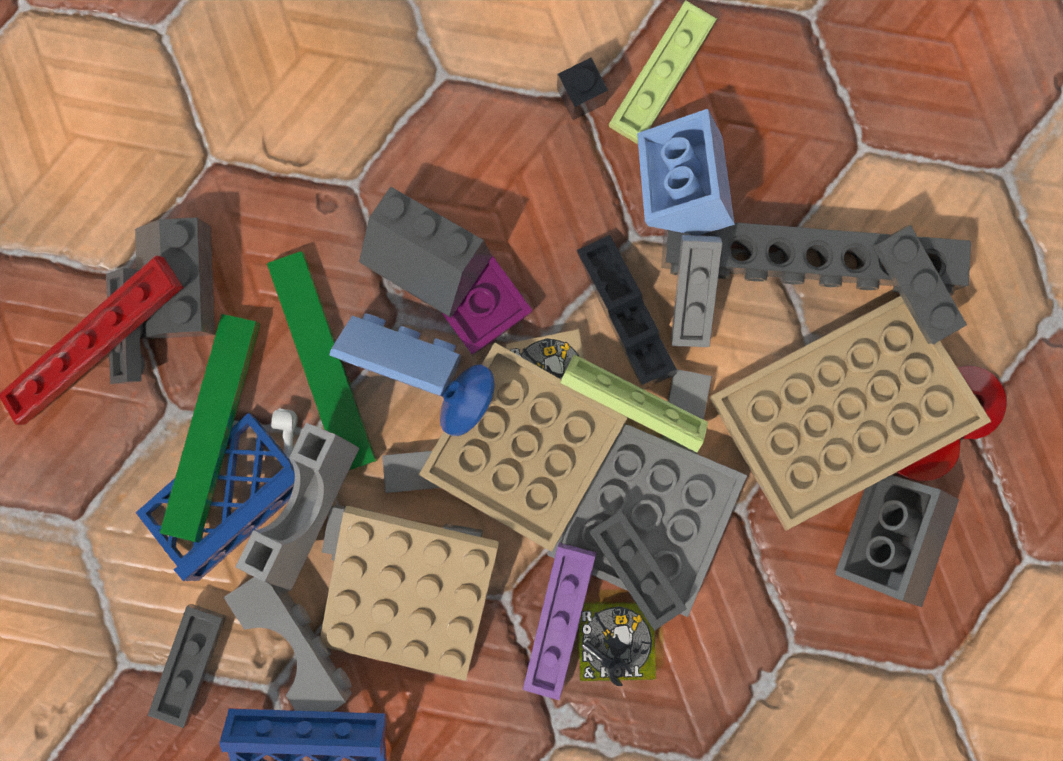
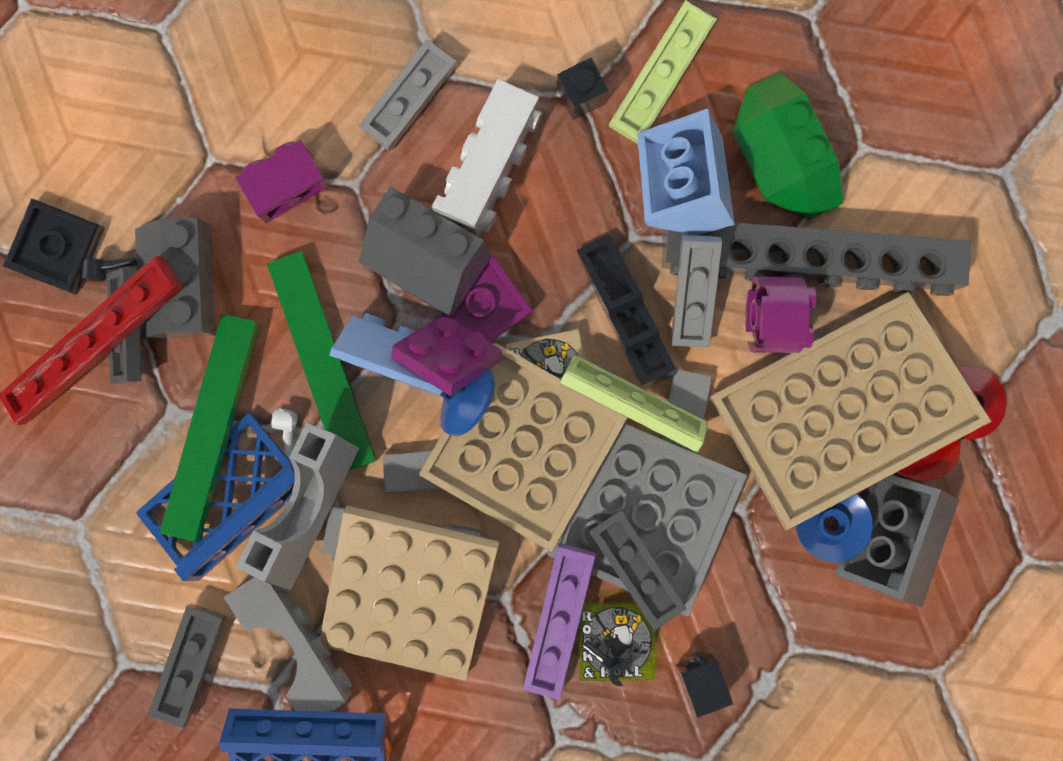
(53, 246): none -> black tile
(95, 269): none -> black hand
(281, 181): none -> magenta brick
(408, 95): none -> light grey plate
(446, 354): none -> magenta plate
(489, 158): none -> white wedge
(704, 683): none -> black brick
(780, 314): none -> magenta brick
(787, 148): none -> green wedge
(848, 537): none -> blue dish
(919, 285): dark grey plate -> none

